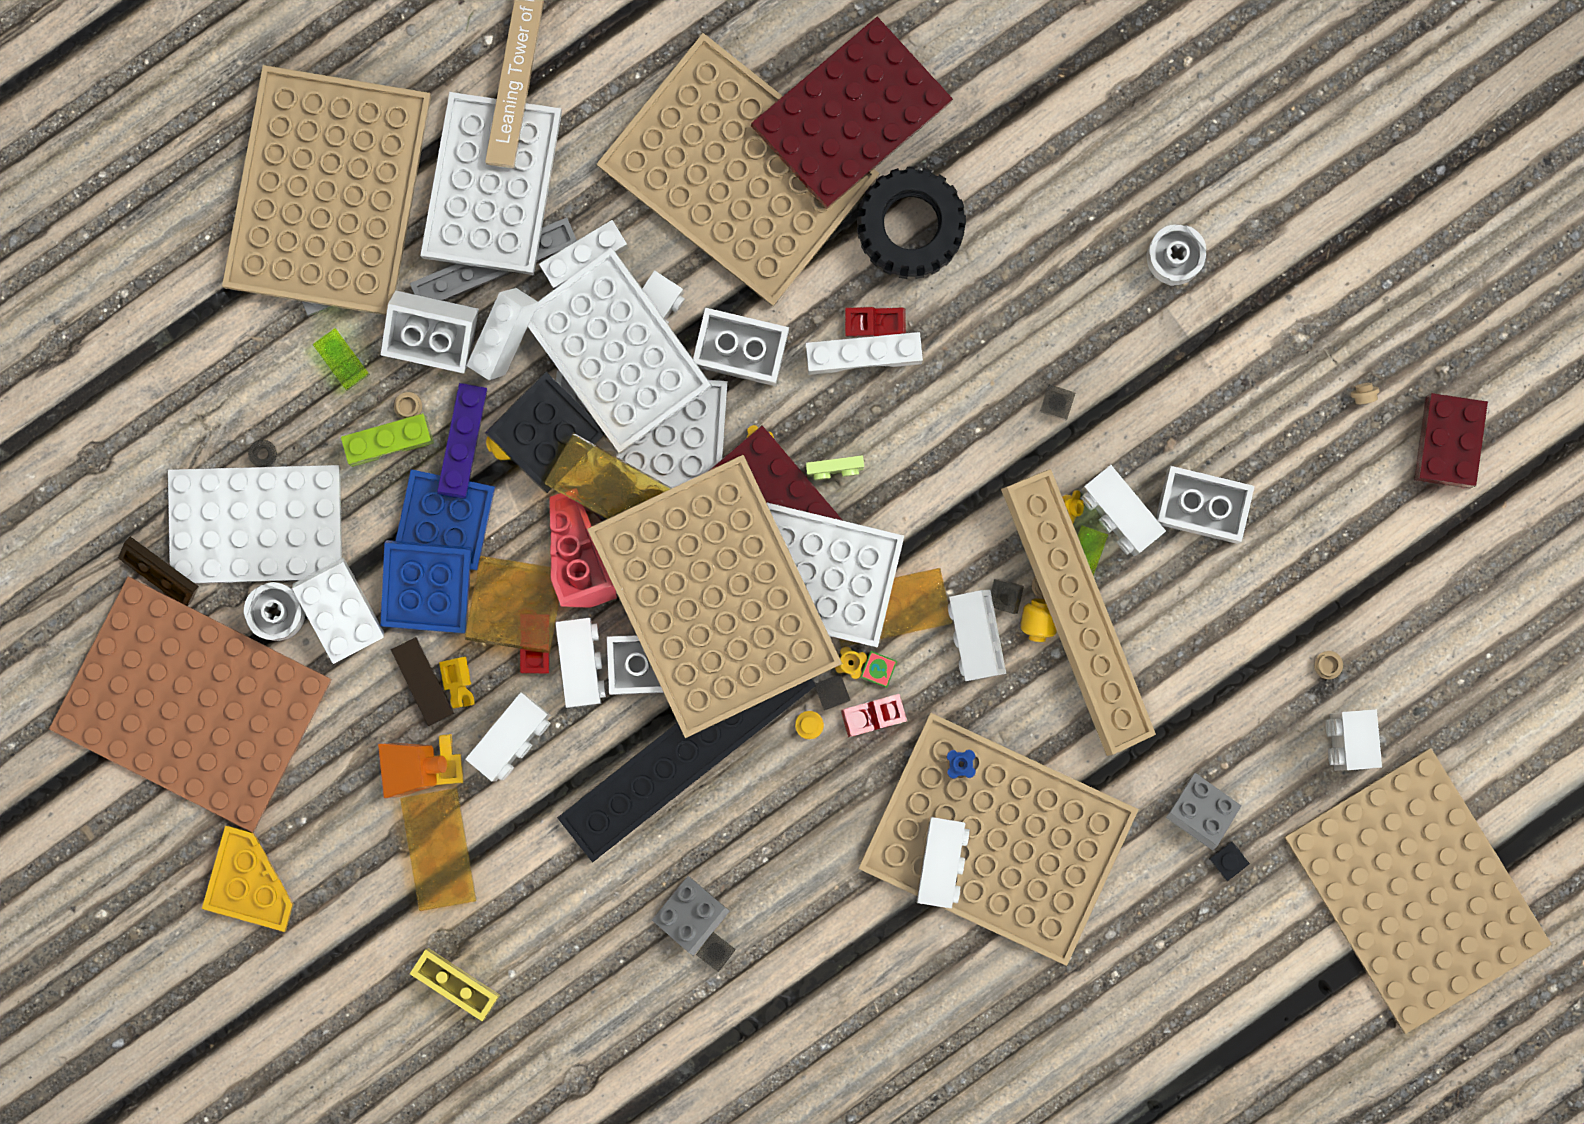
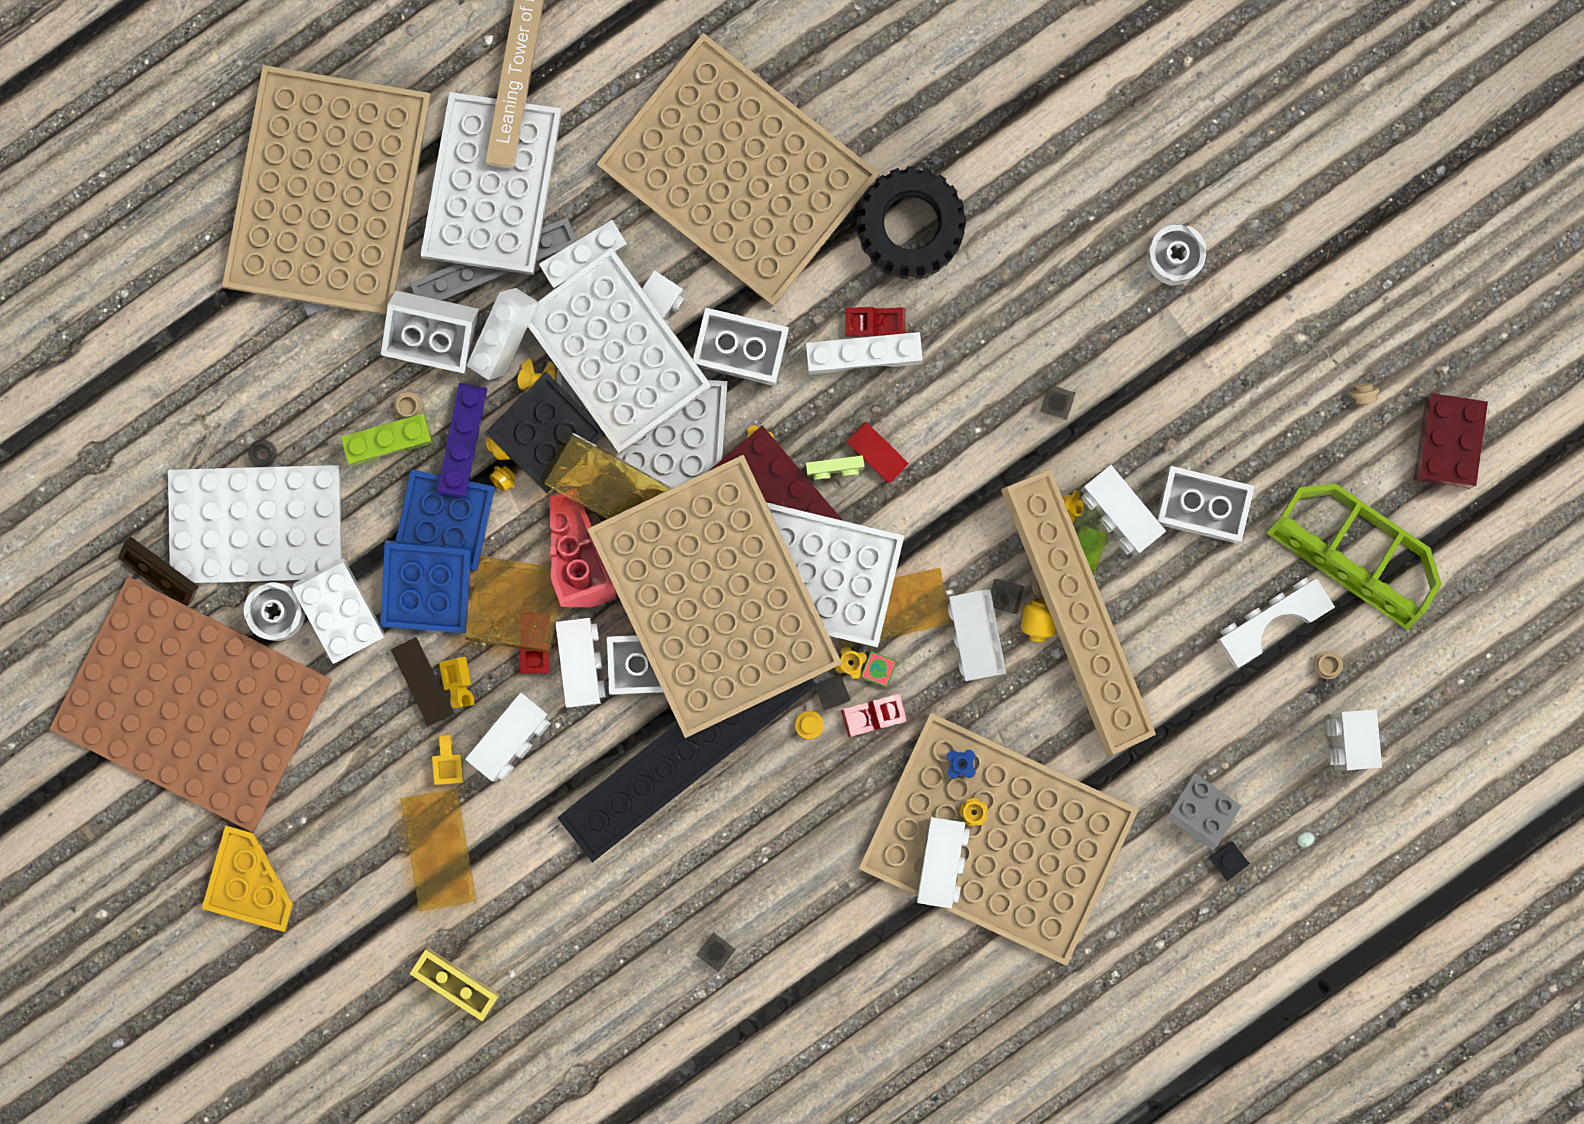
(341, 359): clear neon green plate -> none
(408, 768): orange torso -> none
(503, 478): none -> yellow plate
(527, 374): none -> yellow piece
(690, 915): light grey plate -> none
(851, 112): dark red plate -> none
(877, 452): none -> red slope
(974, 804): none -> yellow plate
(1244, 642): none -> white arch
(1343, 570): none -> lime plate
(1417, 890): tan plate -> none

